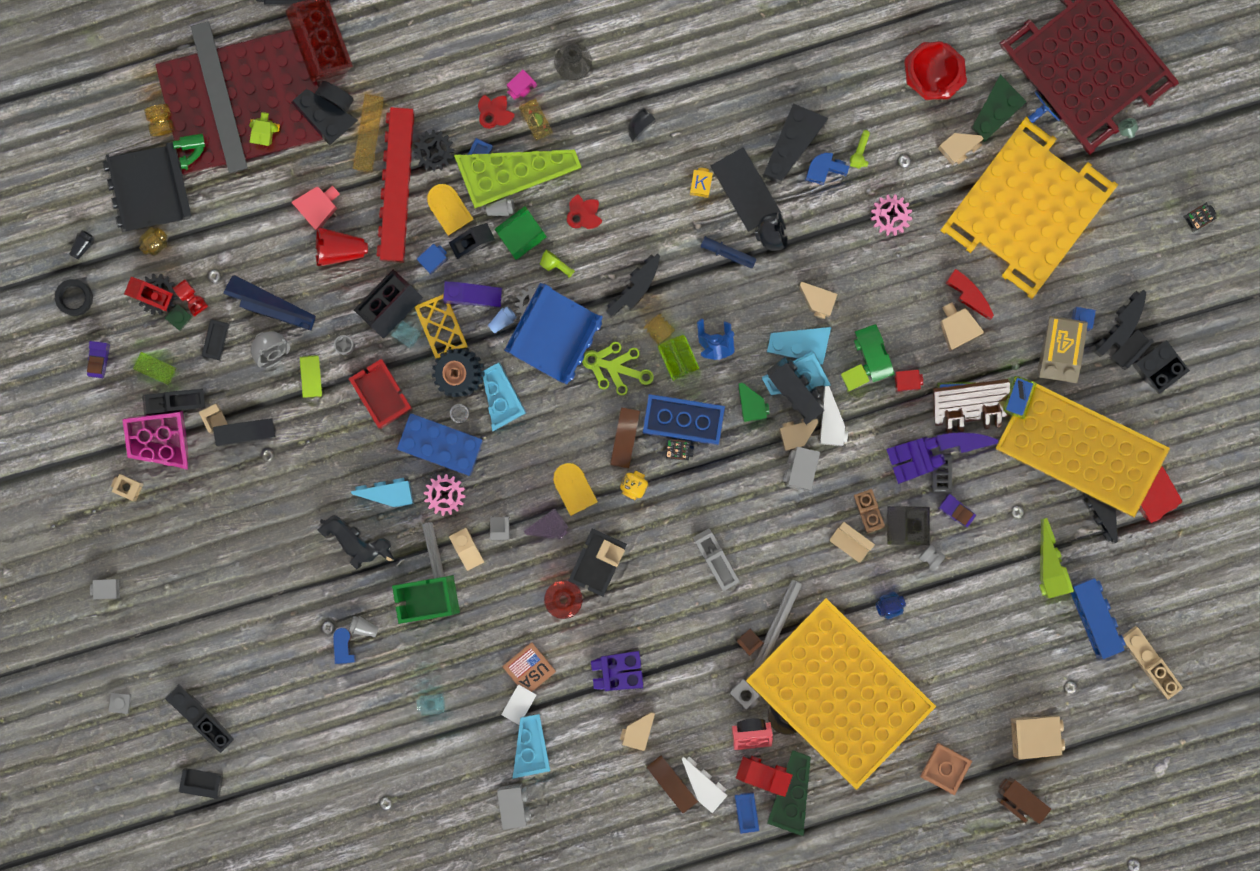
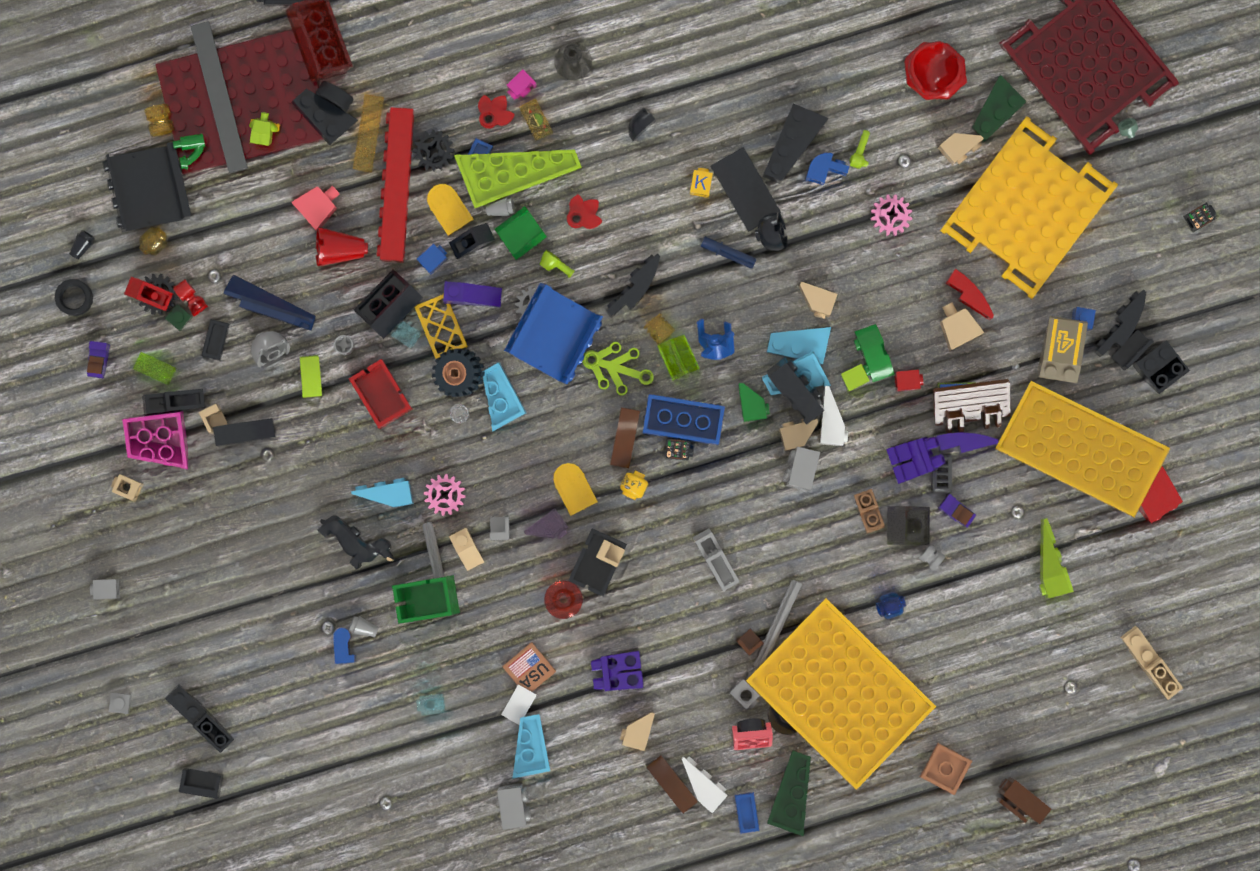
(440, 444): blue brick -> none
(502, 319): light blue cone -> none
(764, 776): red brick -> none
(851, 542): tan panel -> none
(1019, 397): slope -> none
(1037, 737): tan slope -> none
(1043, 109): blue shield -> none
(1097, 619): blue brick -> none
(1103, 515): black slope -> none

